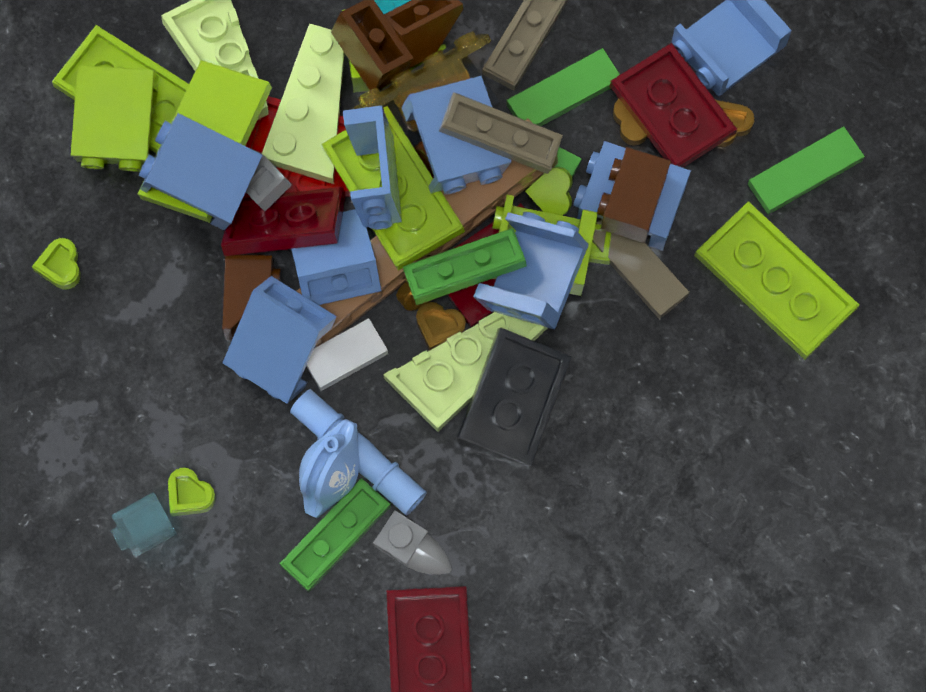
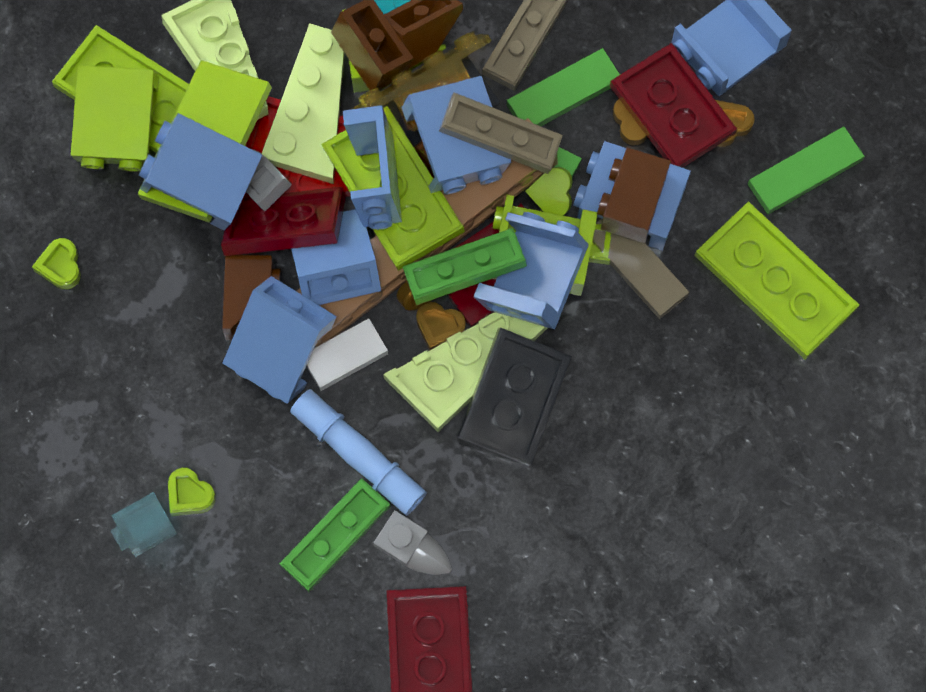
(329, 468): light blue hat -> none

